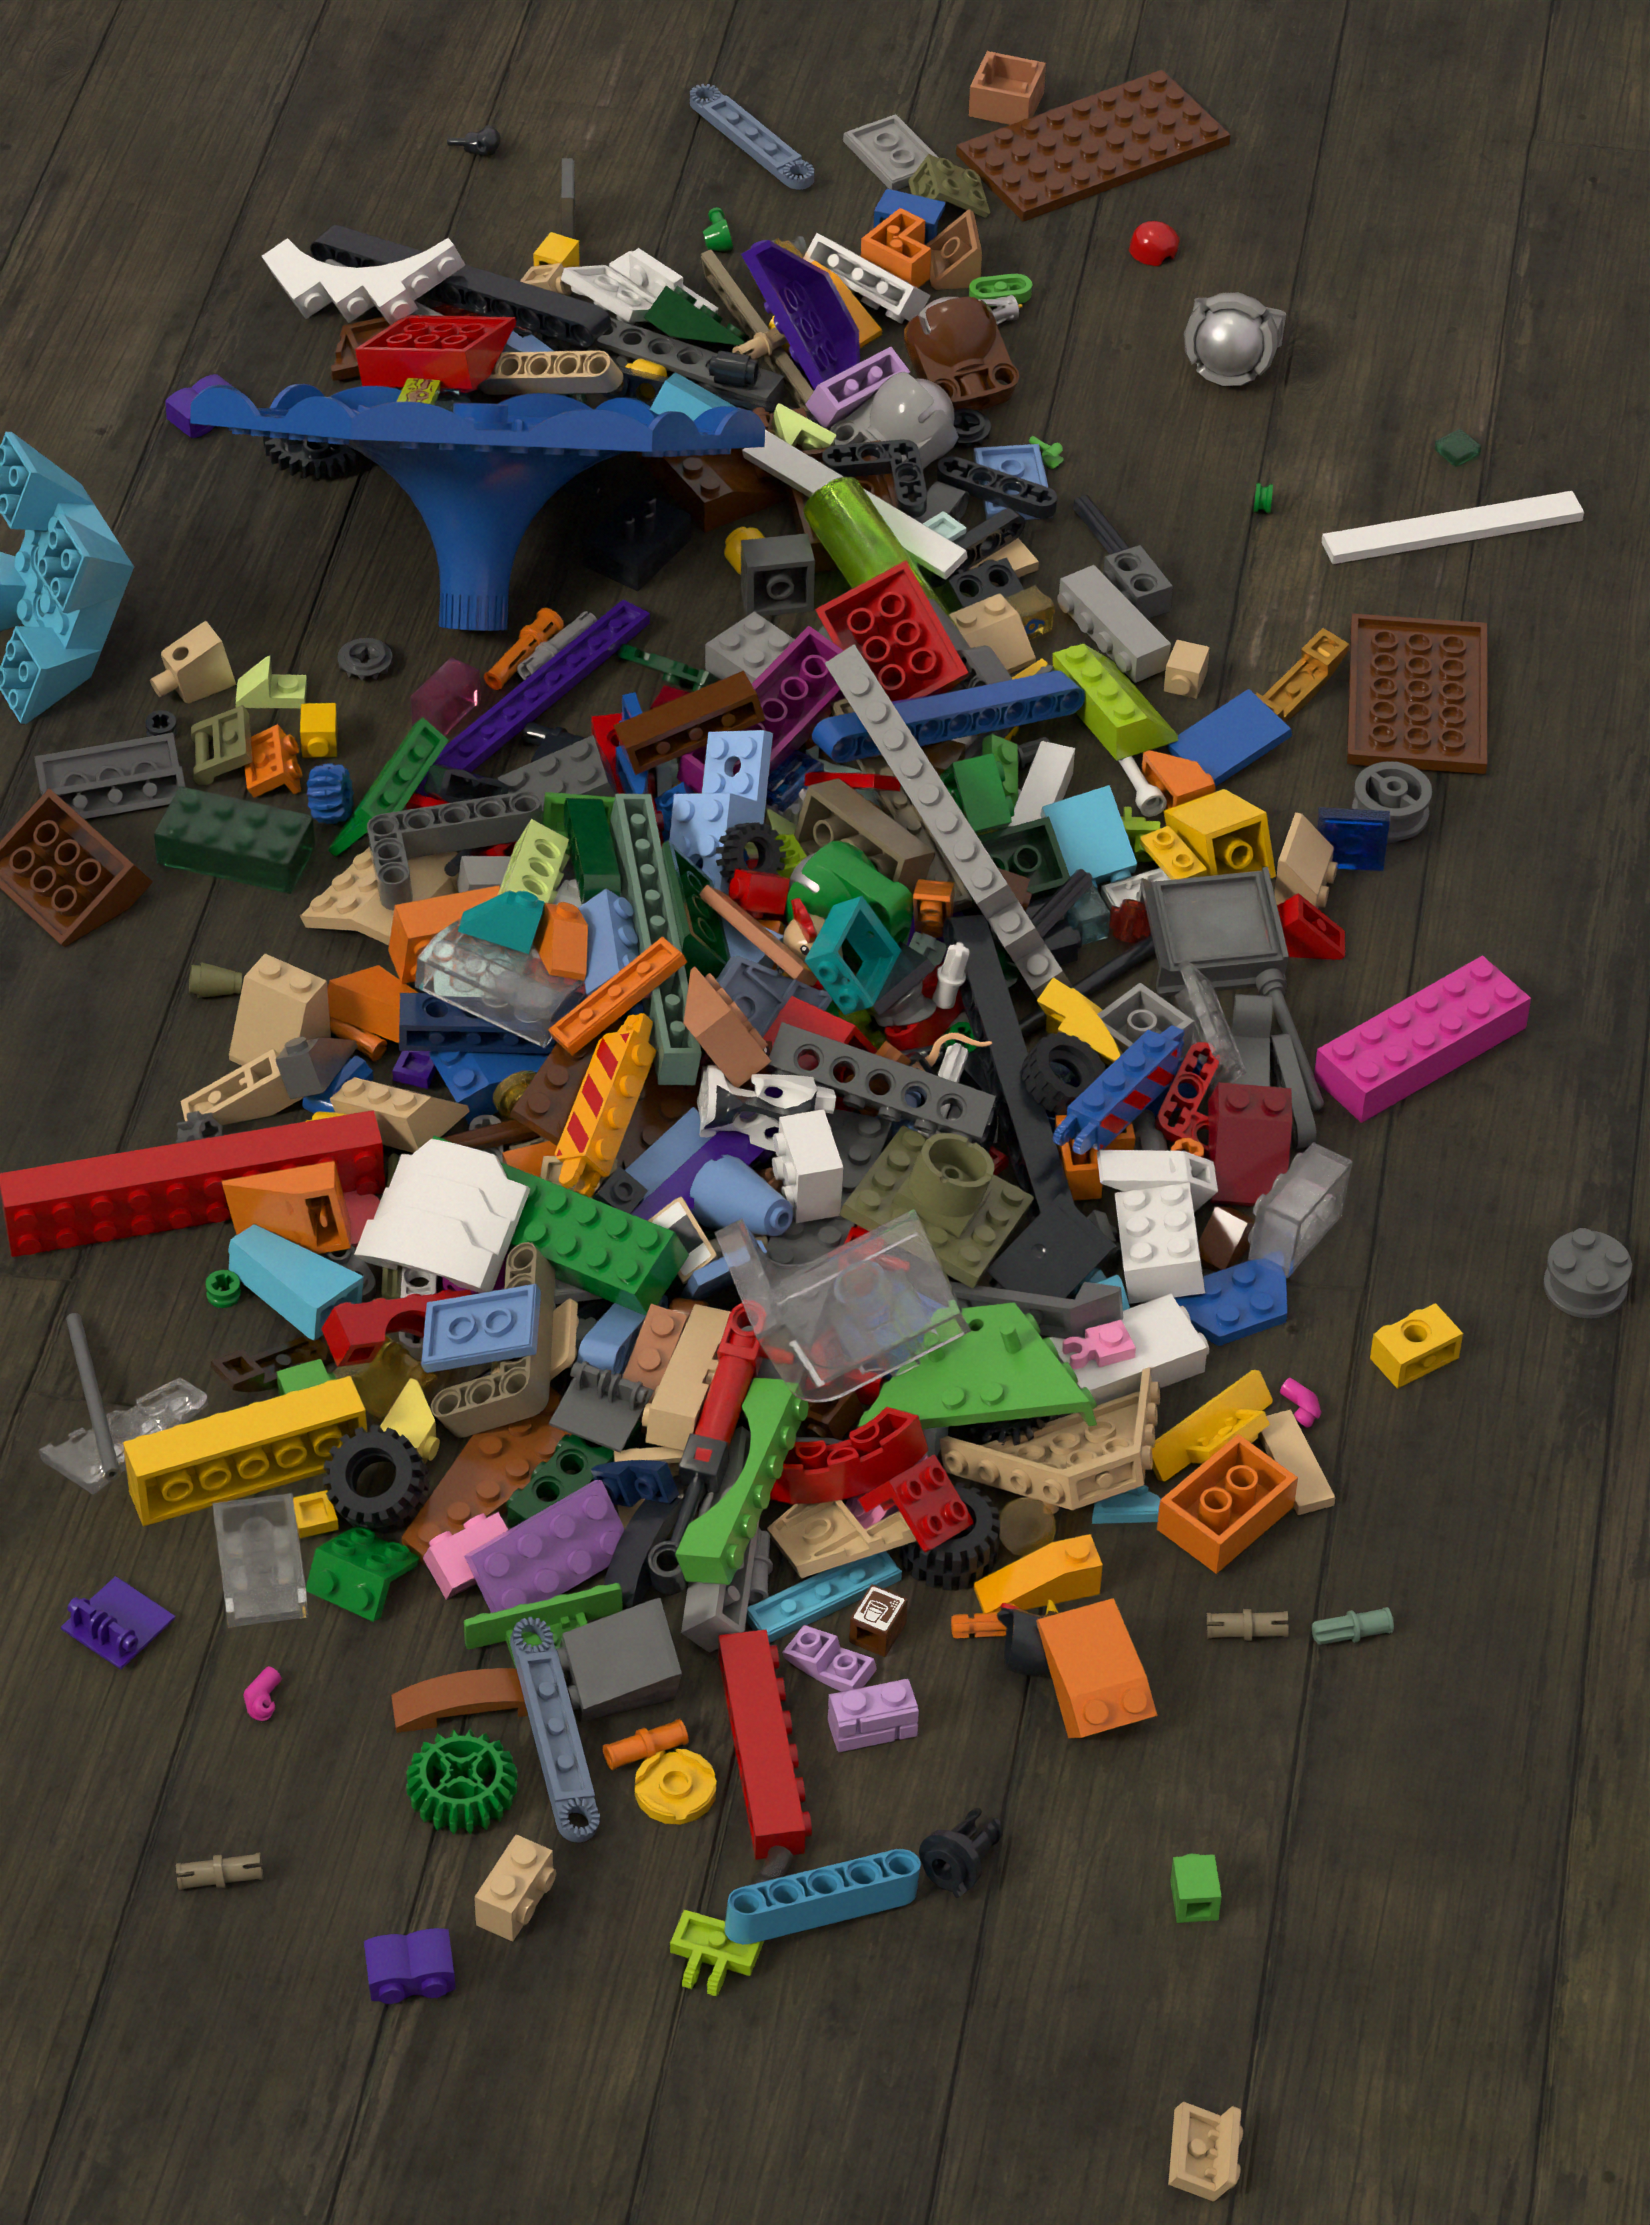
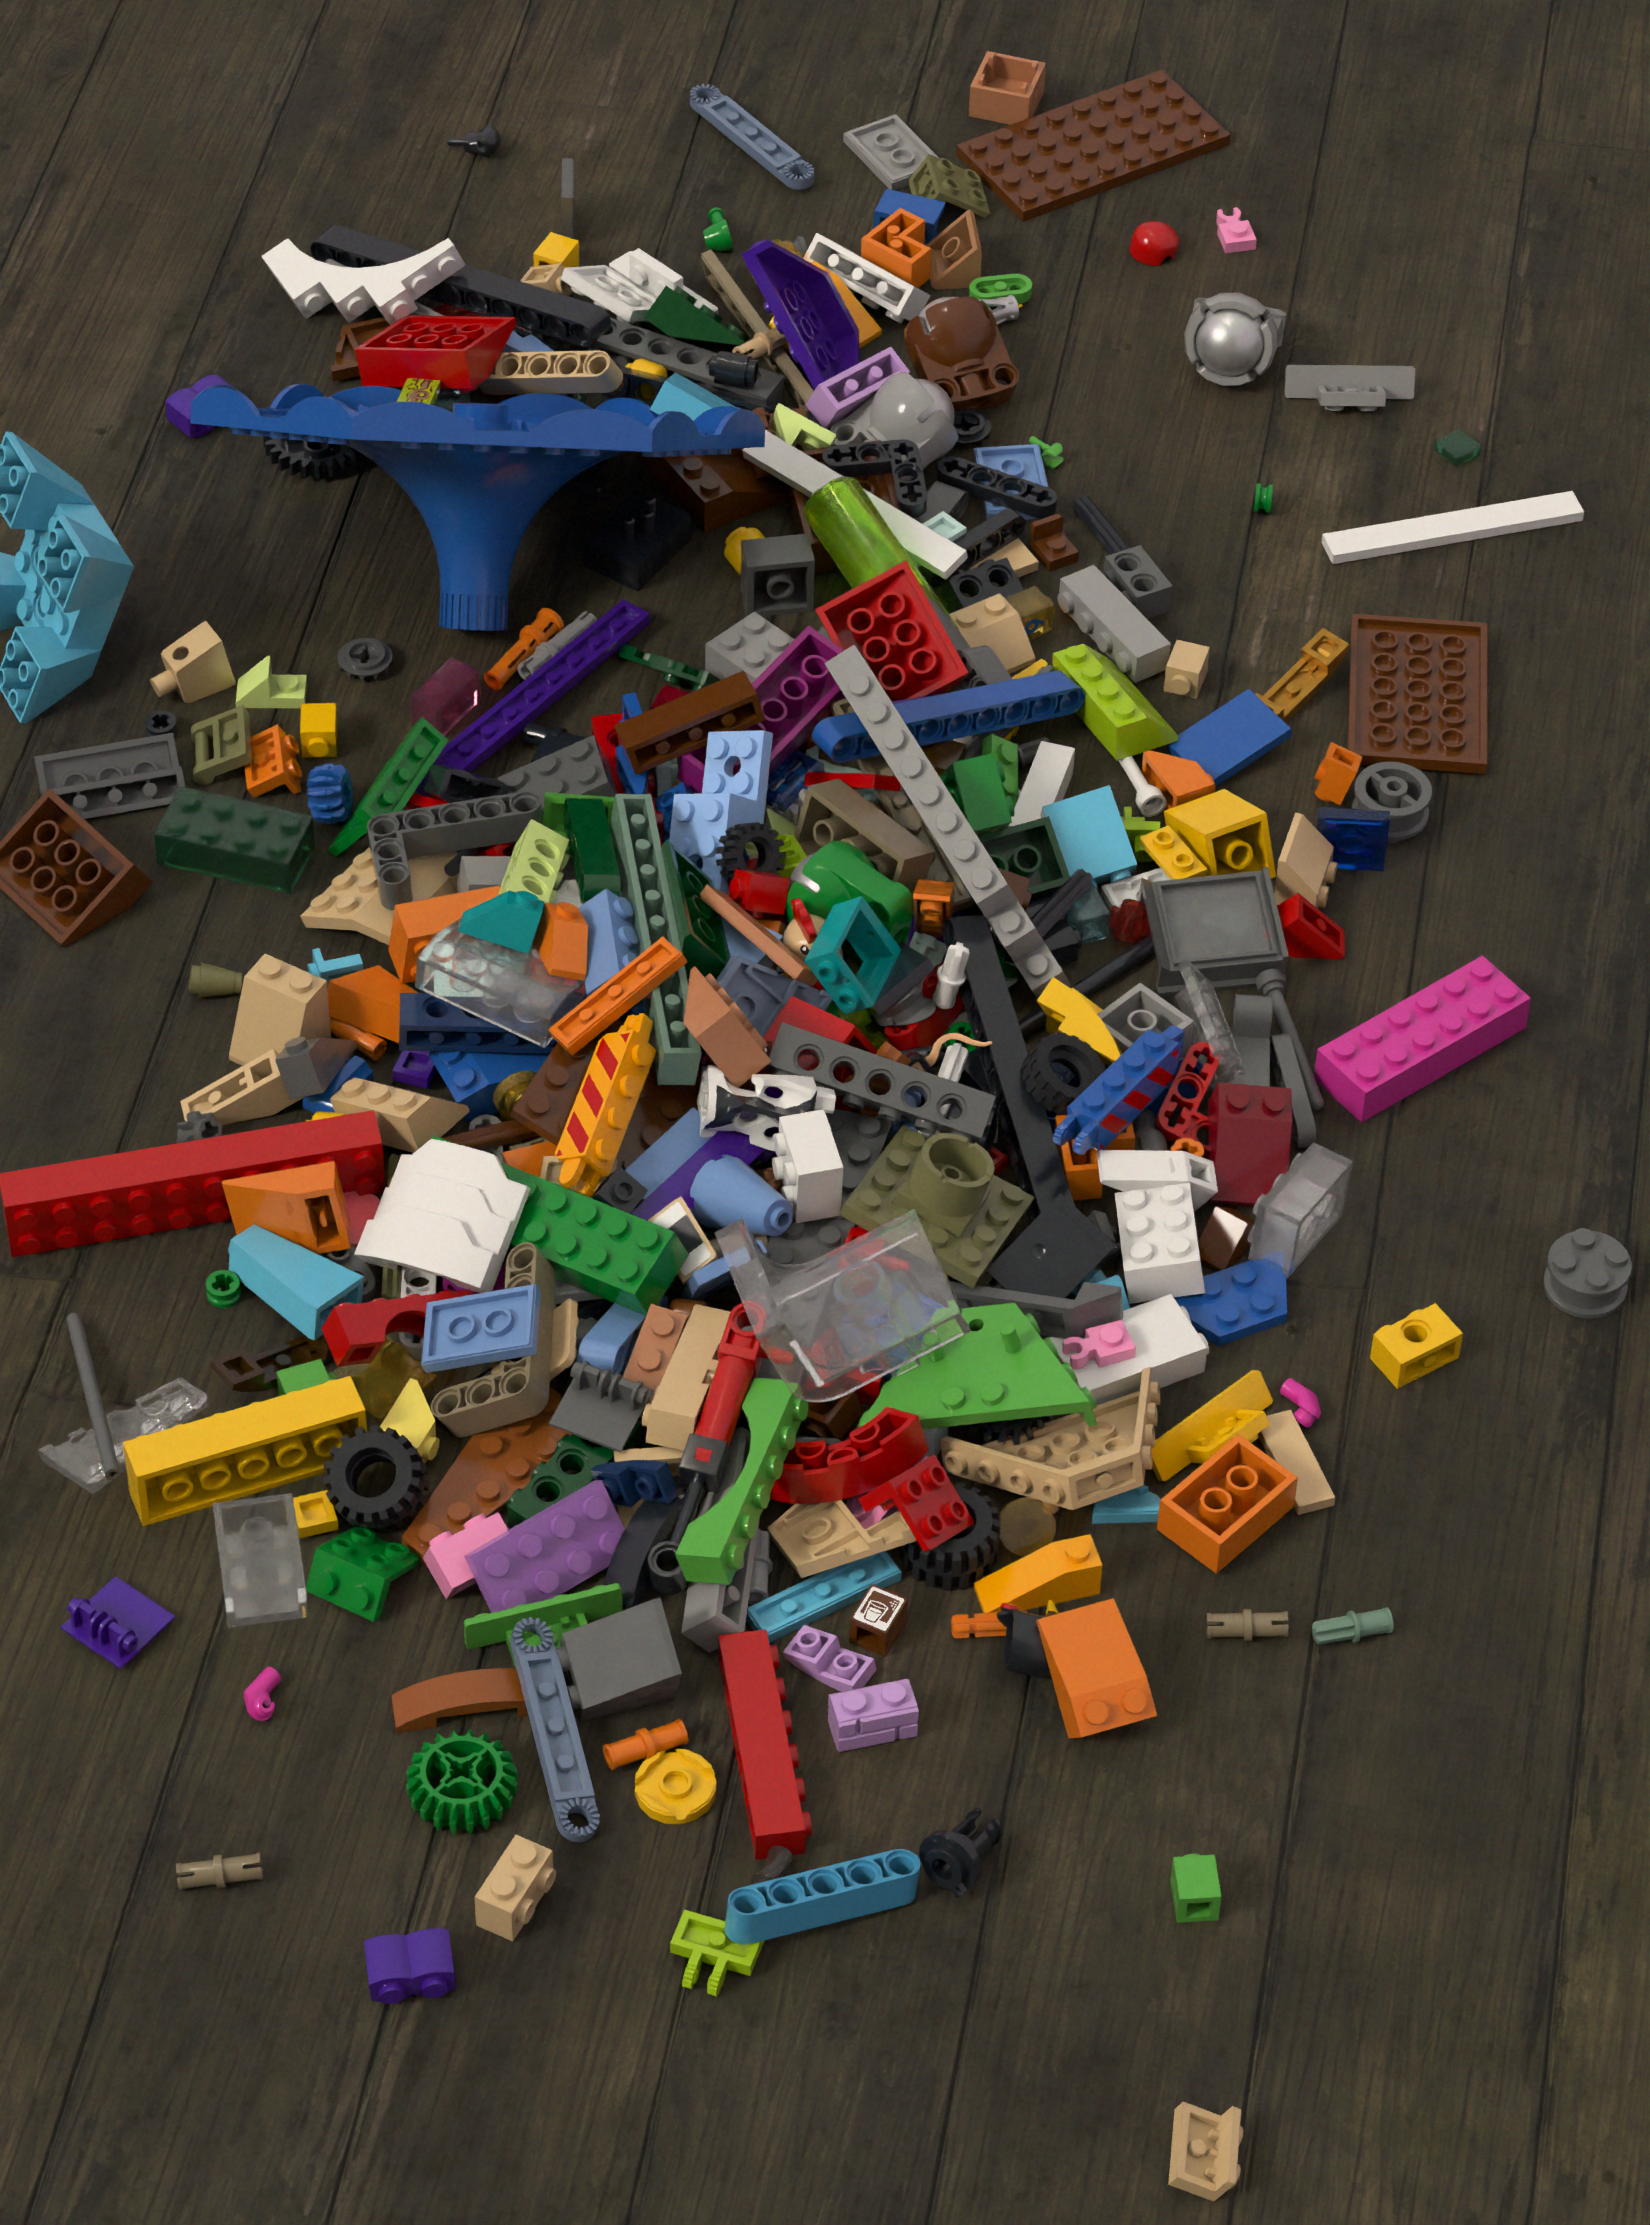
(334, 968): none -> medium azure bracket
(1051, 544): none -> reddish brown bracket
(1233, 233): none -> bright pink plate
(1336, 773): none -> orange brick
(1349, 384): none -> light grey bracket

